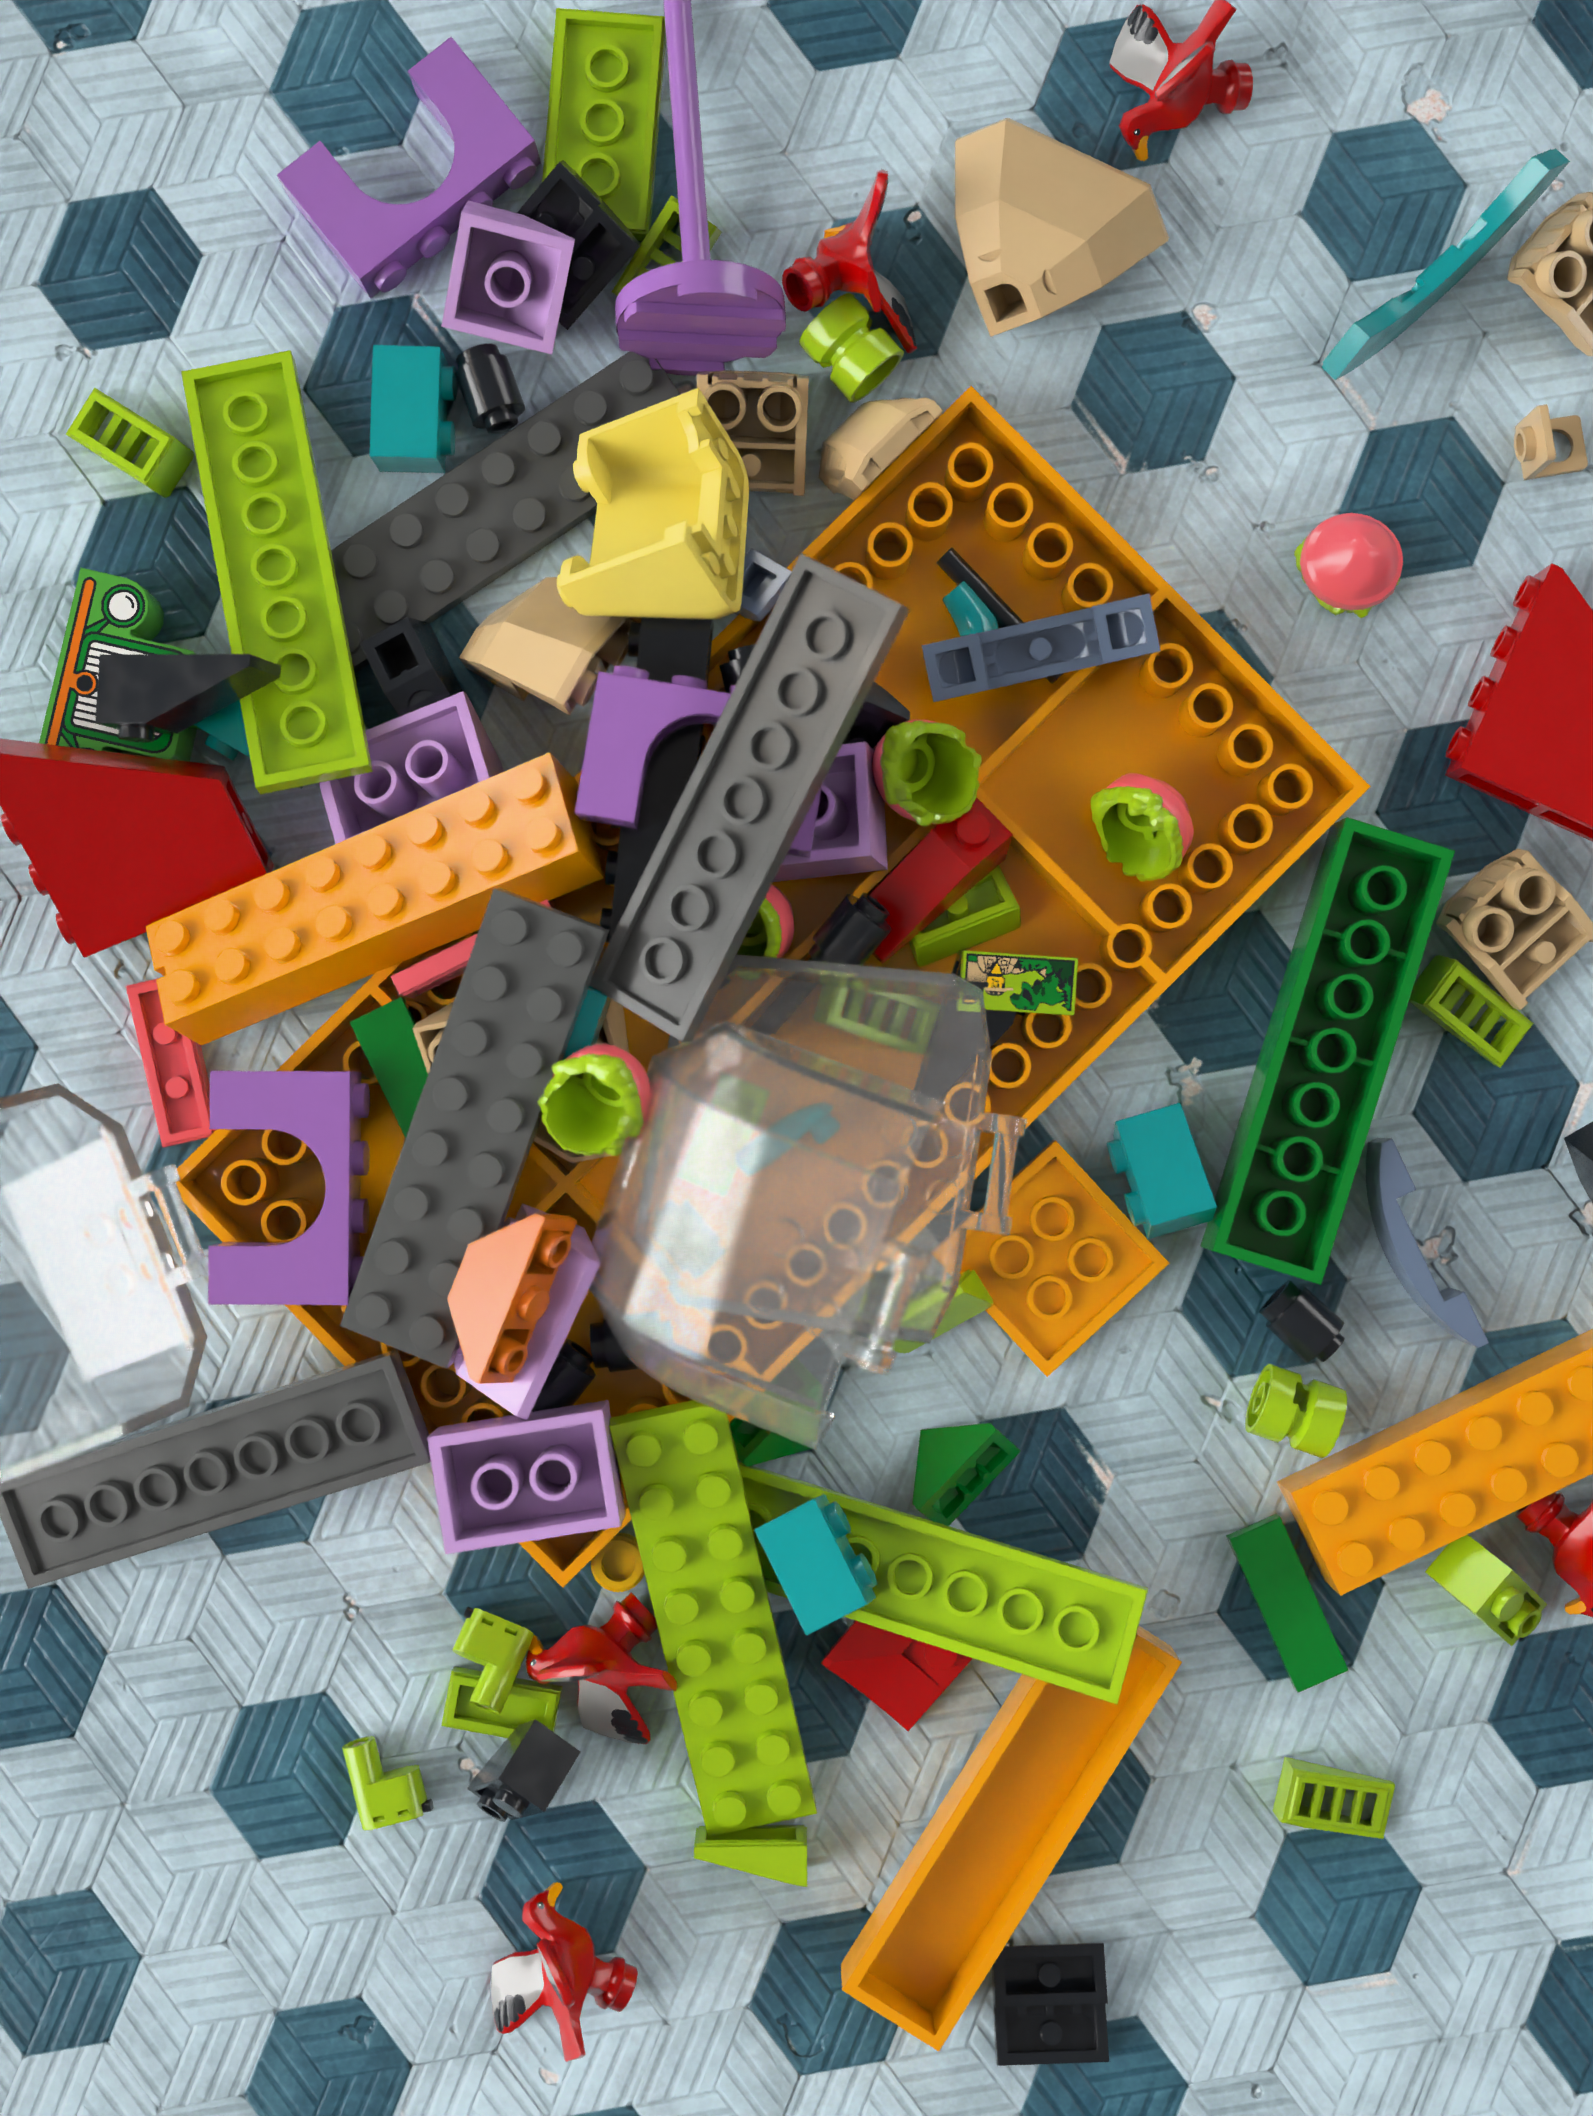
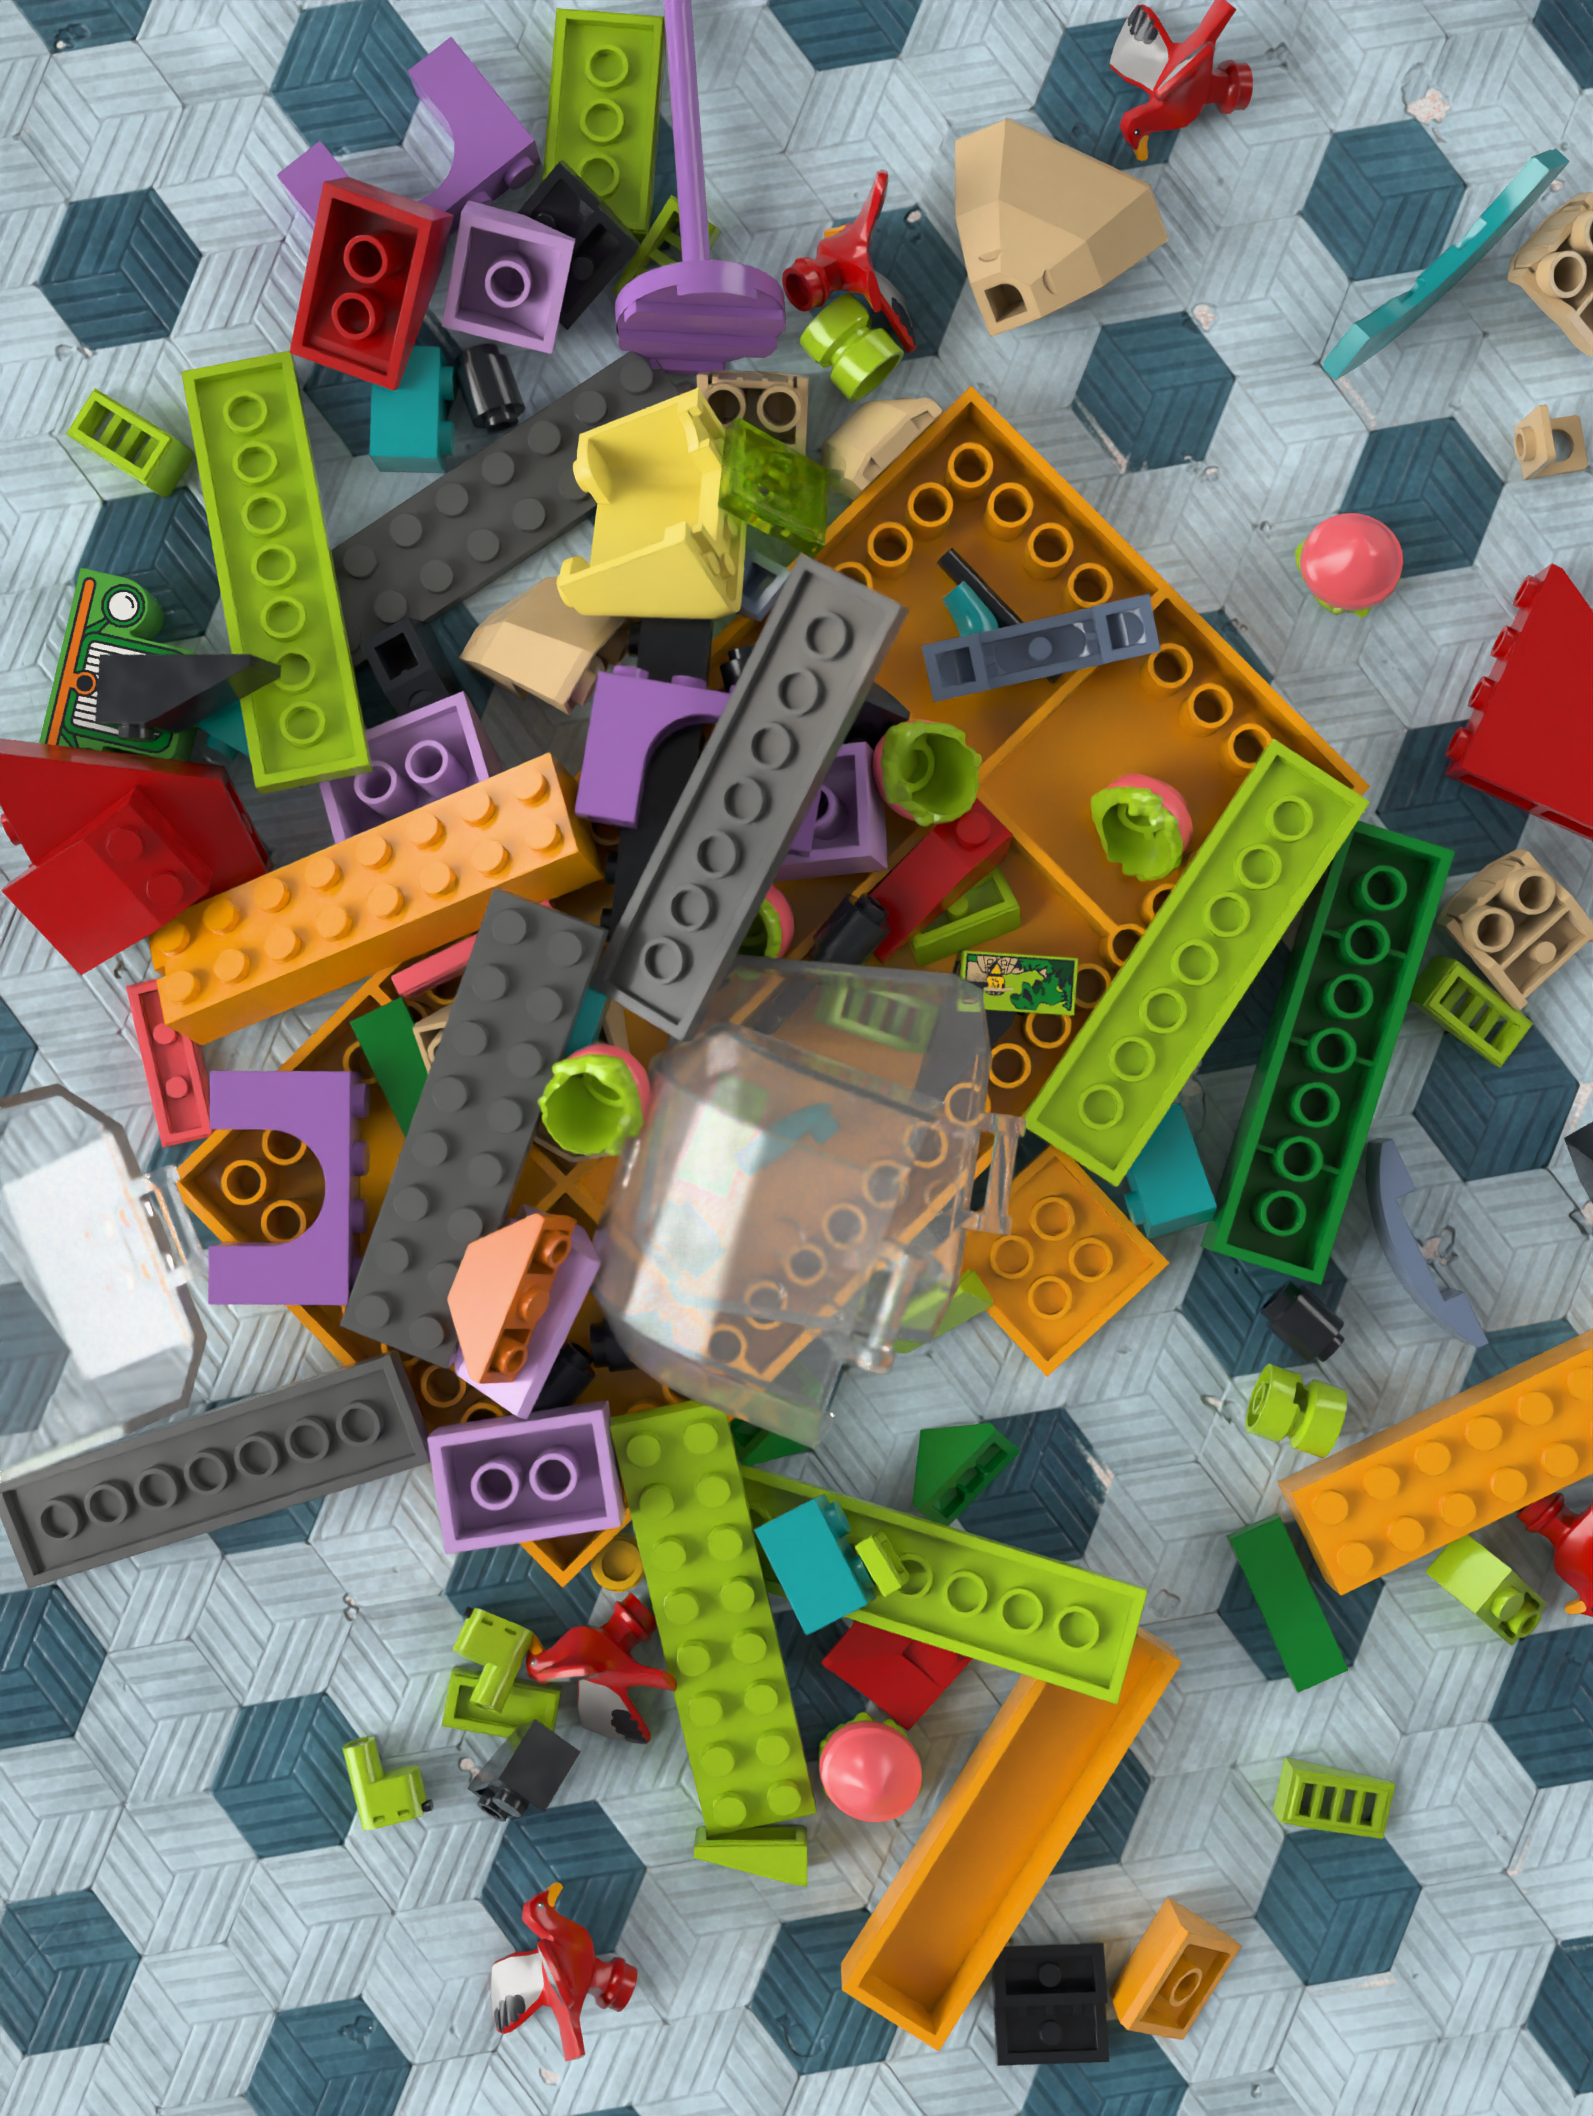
(111, 883): none -> red slope
(368, 280): none -> red slope
(796, 485): none -> clear neon green piece
(870, 1769): none -> coral hair
(883, 1563): none -> lime tile
(1171, 1973): none -> light orange slope
(1194, 962): none -> lime plate

